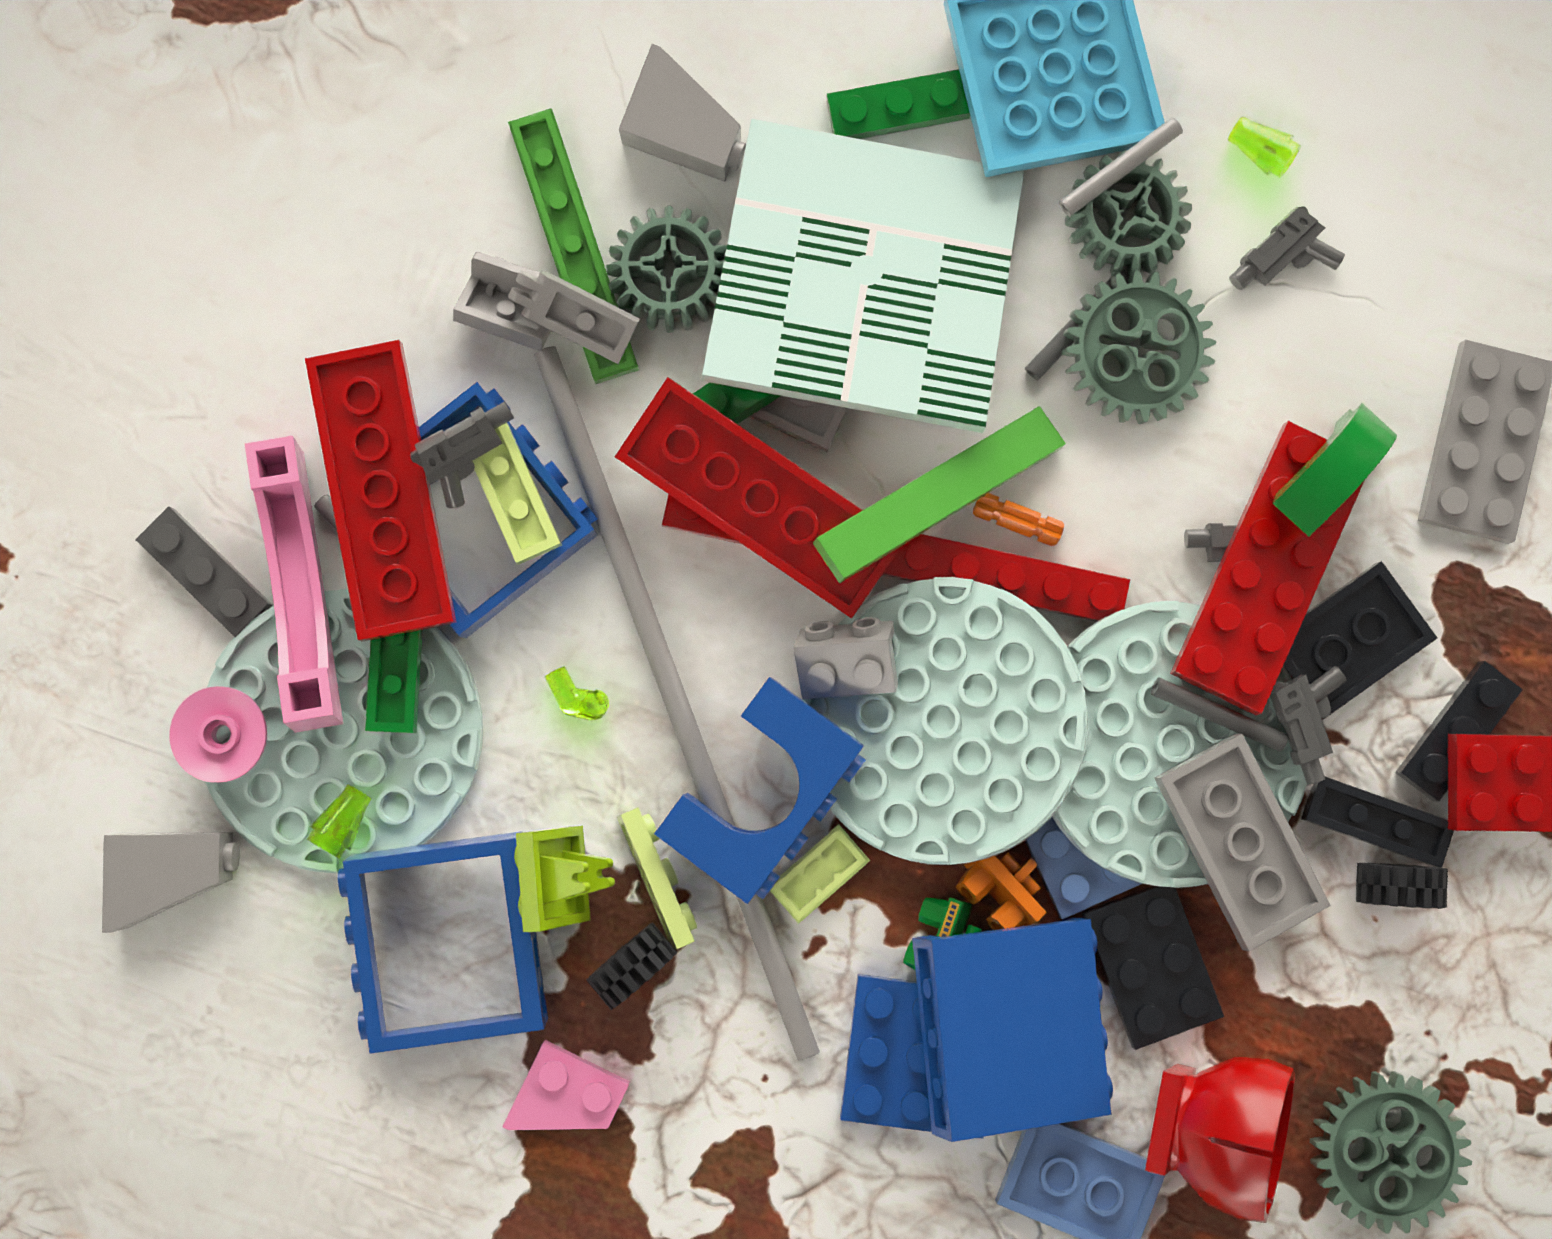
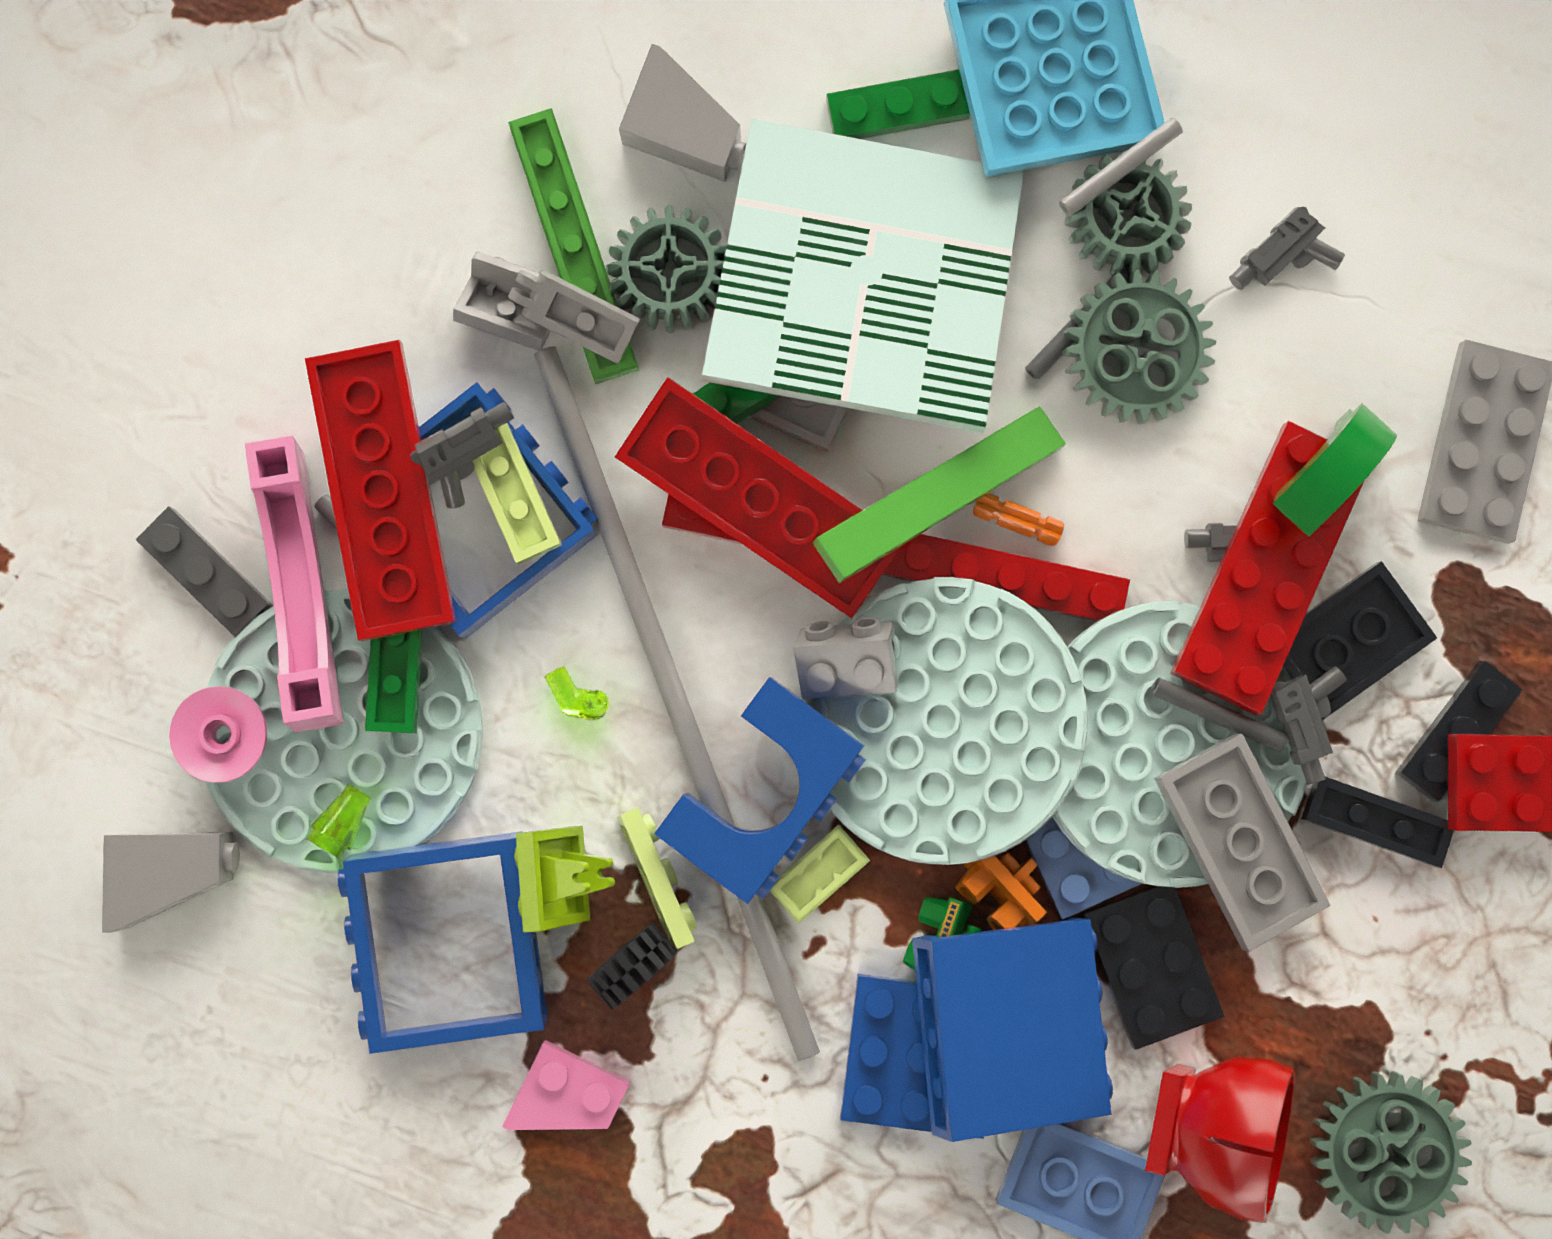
(1265, 146): clear neon green cone -> none
(1402, 885): black tyre -> none

